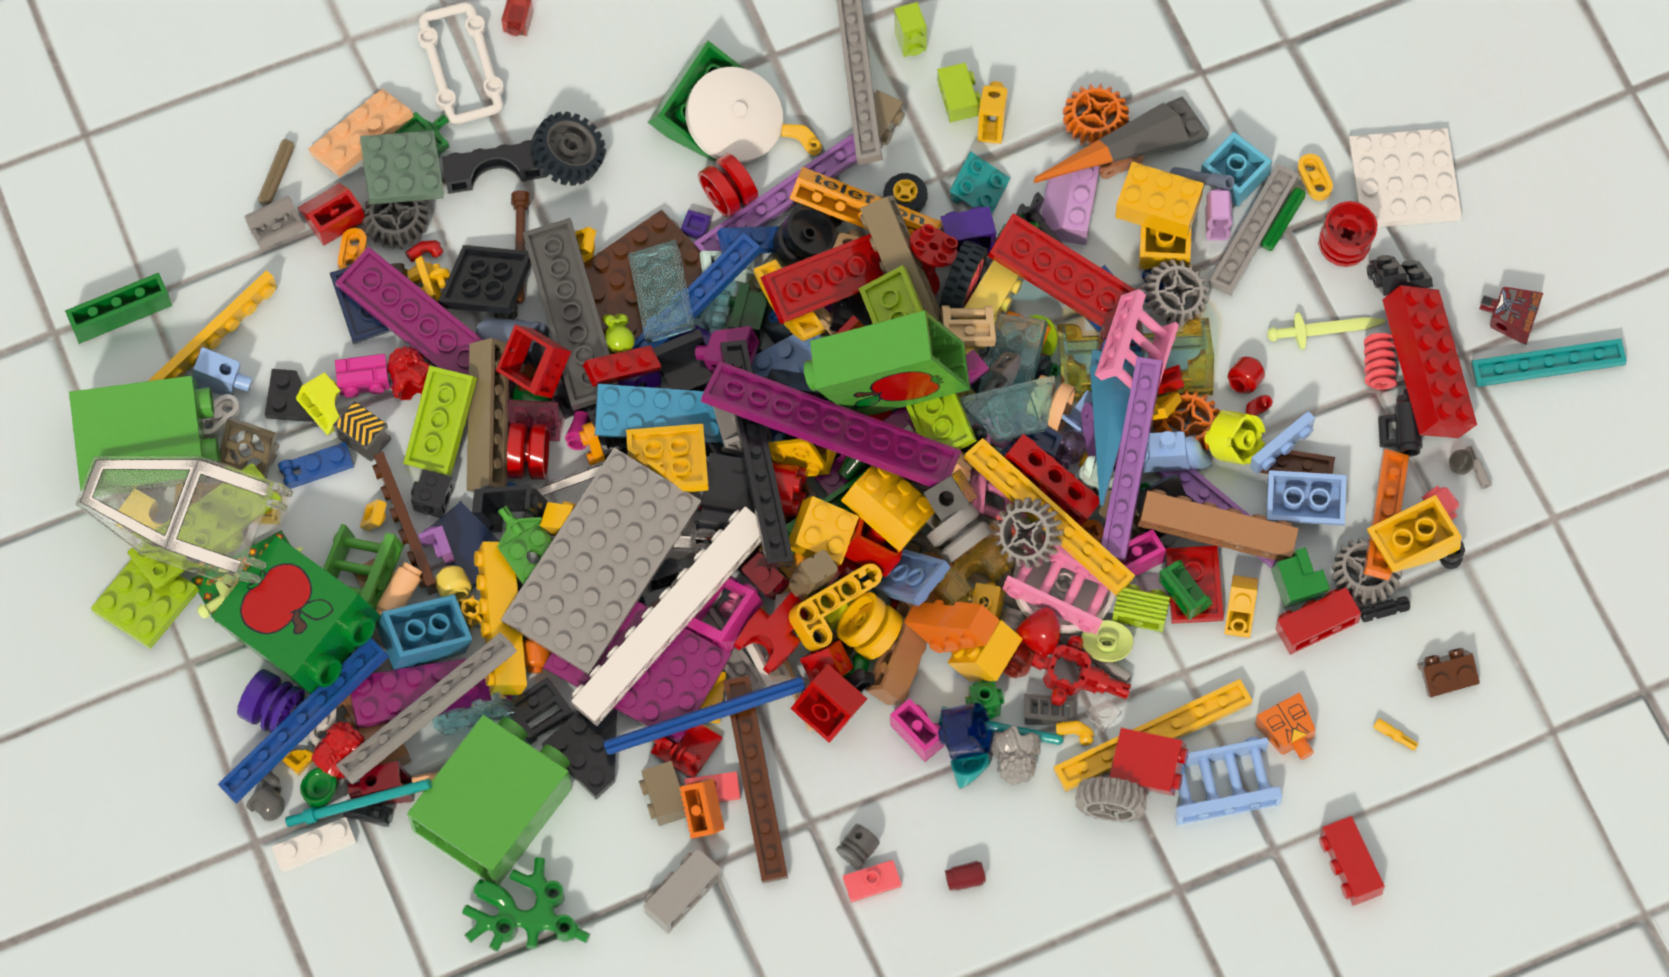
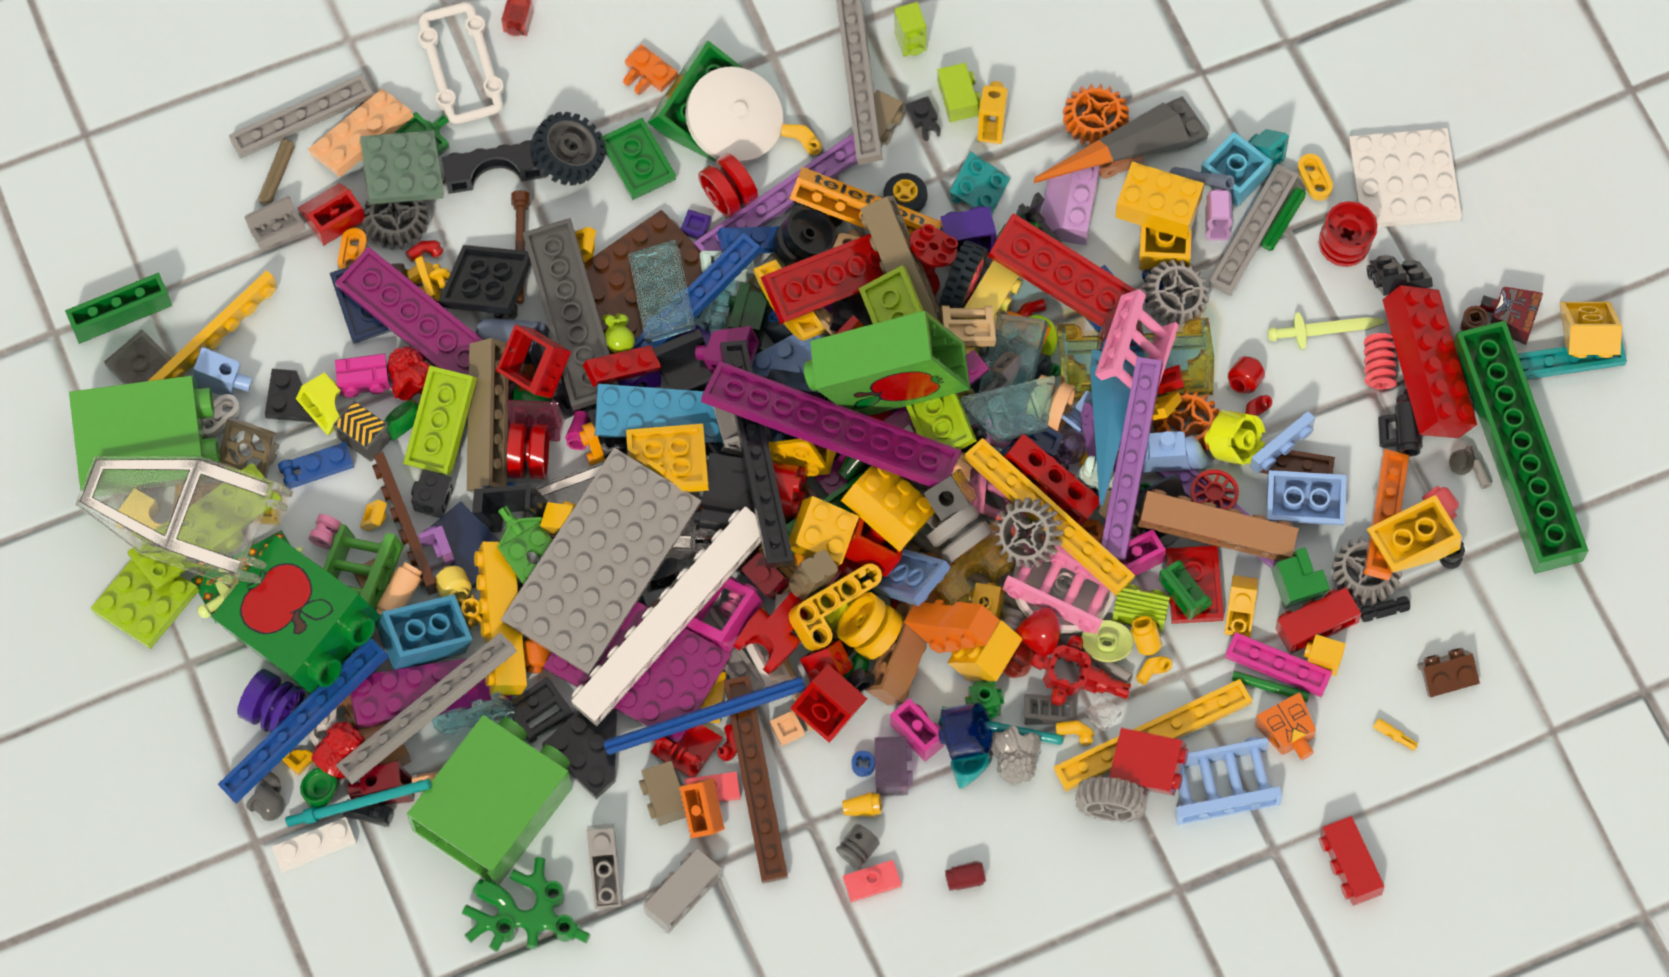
(137, 359): none -> clear smoke plate
(301, 116): none -> light grey plate
(324, 532): none -> bright pink wheel
(401, 419): none -> green piece
(604, 866): none -> light grey slope
(638, 158): none -> green plate
(650, 68): none -> orange hinge
(729, 749): none -> red arm
(787, 728): none -> light nougat plate
(863, 805): none -> yellow cone
(864, 756): none -> blue bush
(891, 766): none -> clear purple brick
(923, 114): none -> black plate
(1032, 307): none -> red arm
(1146, 635): none -> yellow brick
(1153, 666): none -> yellow arm
(1215, 491): none -> red wheel
(1269, 685): none -> green bar
(1271, 144): none -> teal slope
(1278, 664): none -> dark pink plate
(1325, 653): none -> yellow brick
(1473, 318): none -> reddish brown wheel
(1520, 447): none -> green brick
(1591, 329): none -> yellow slope

